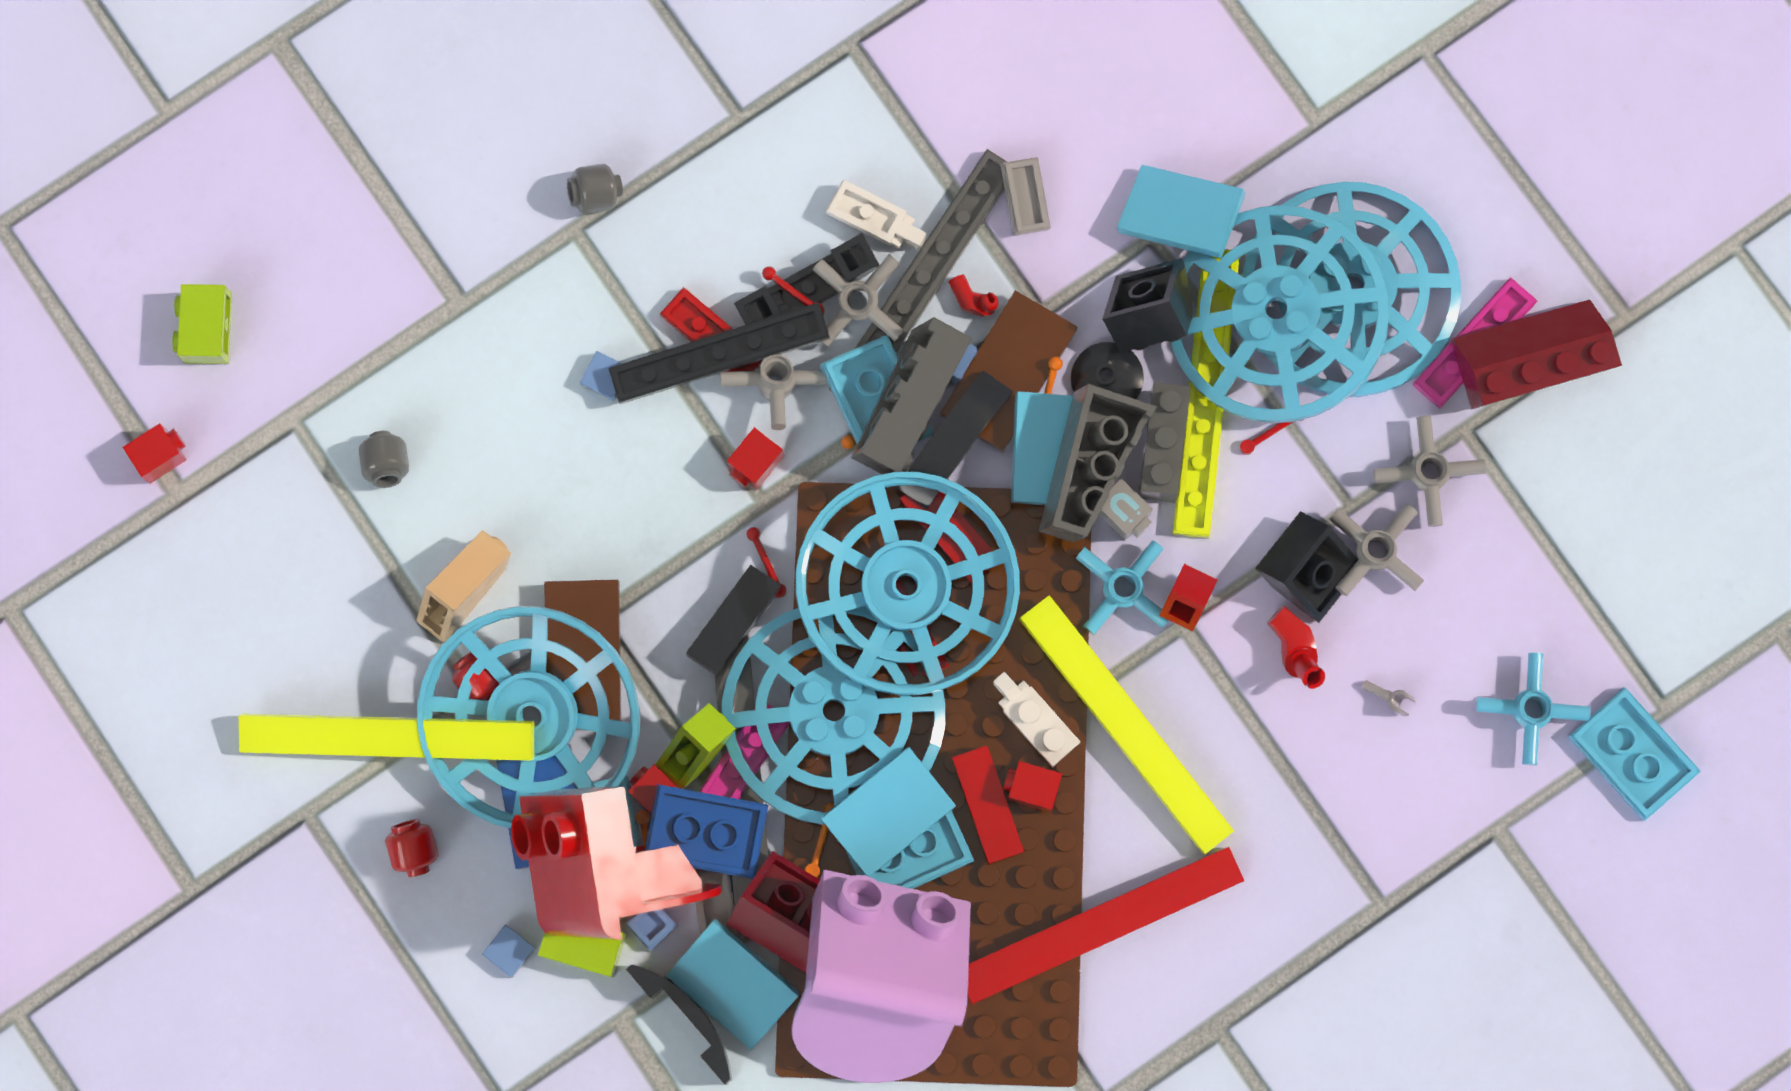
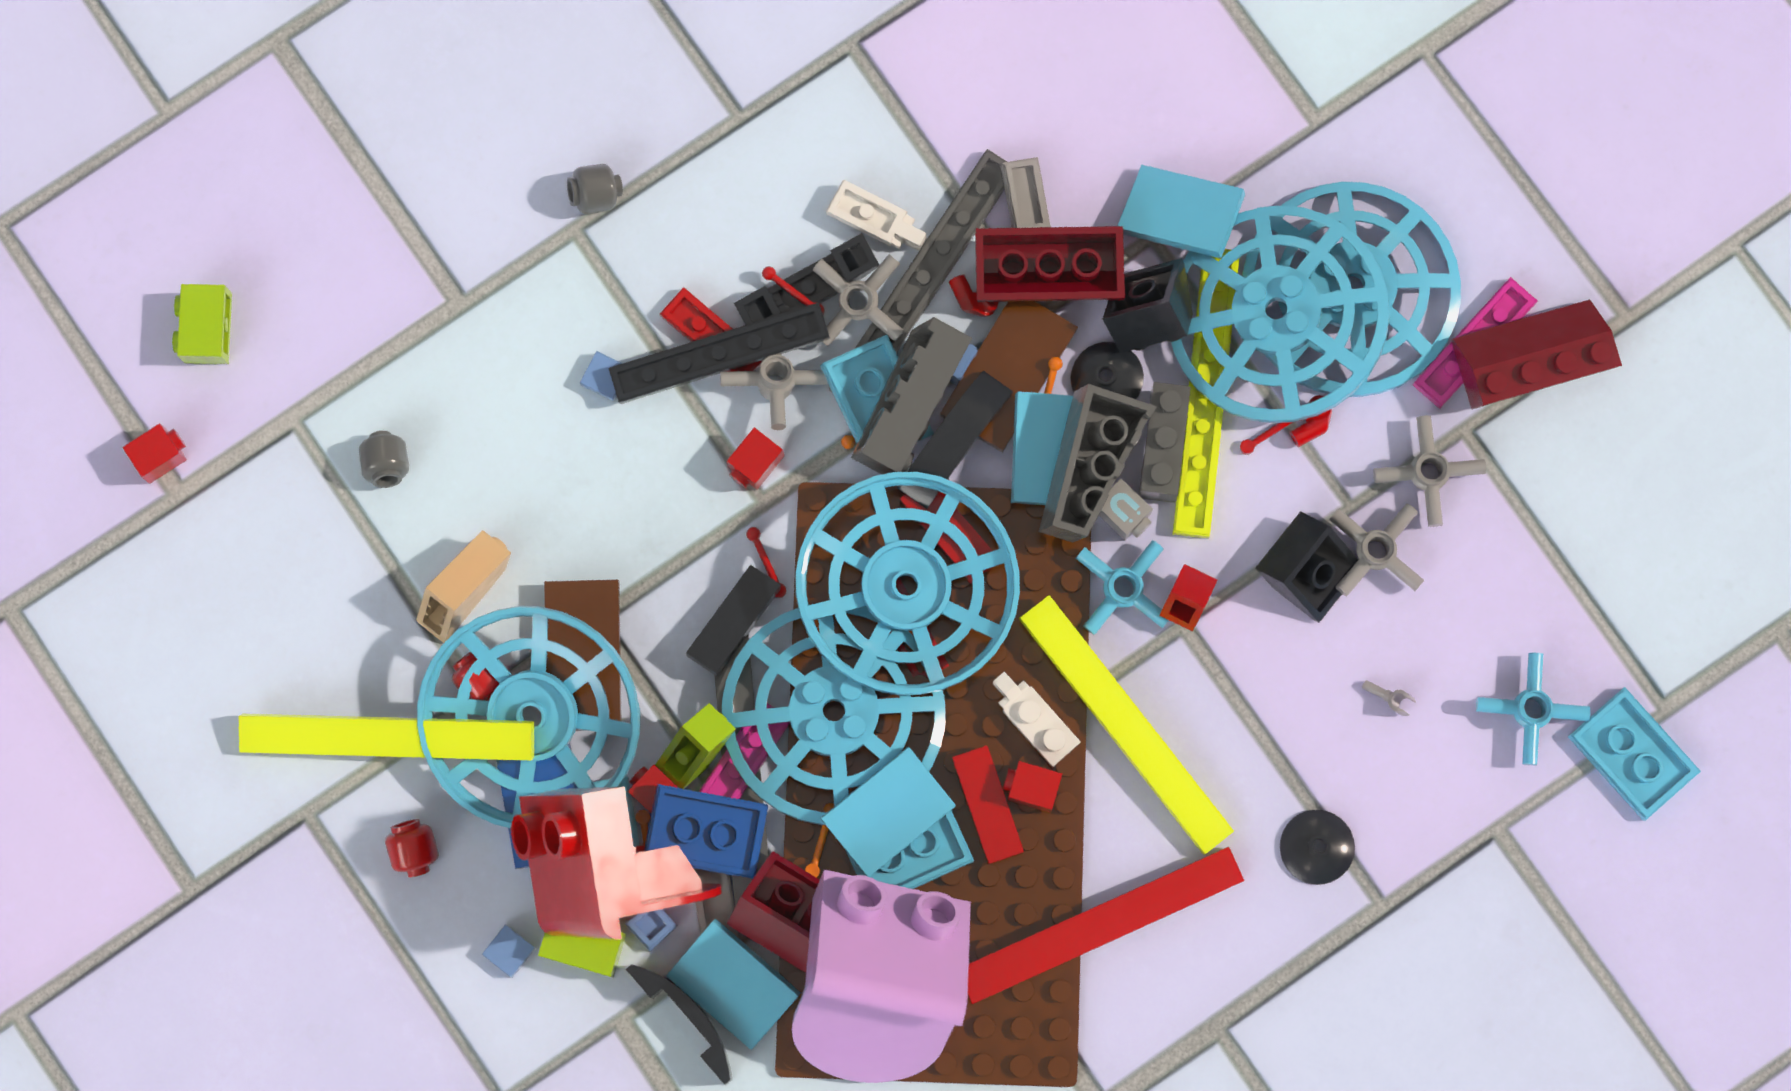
(1049, 264): none -> dark red slope
(1297, 647): red arm -> none
(1301, 858): none -> black dish
(1312, 428): none -> red arm

